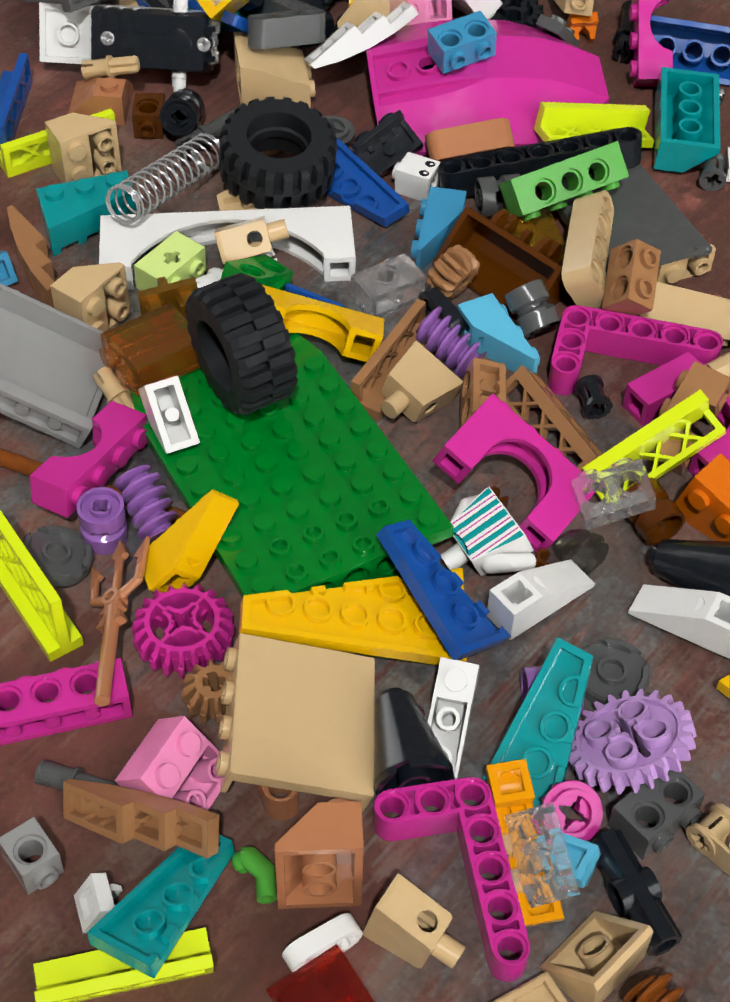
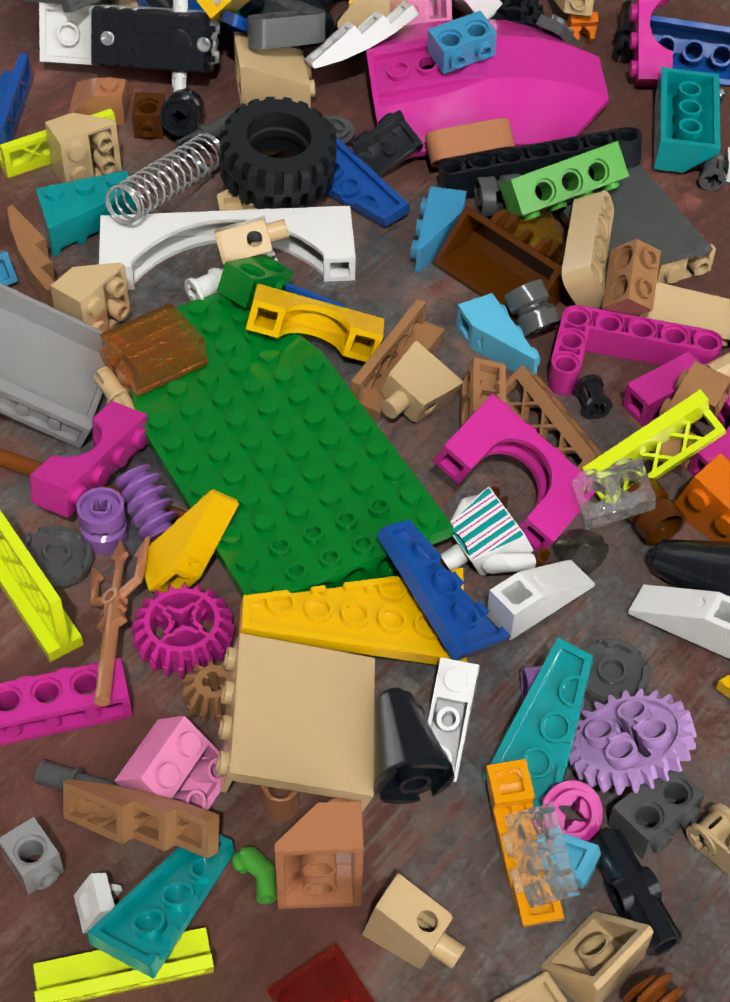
(110, 66): tan axle -> none
(165, 293): pearl gold hips -> none
(169, 414): white slope -> none
(174, 259): yellowish green brick -> none
(241, 343): black tyre -> none
(339, 930): white beam -> none
(387, 286): clear brick -> none
(415, 176): white brick -> none
(434, 297): black beam -> none
(447, 342): medium lavender piece -> none
(453, 271): medium nougat gear -> none
(477, 857): dark pink beam -> none
(567, 120): neon yellow fence -> none

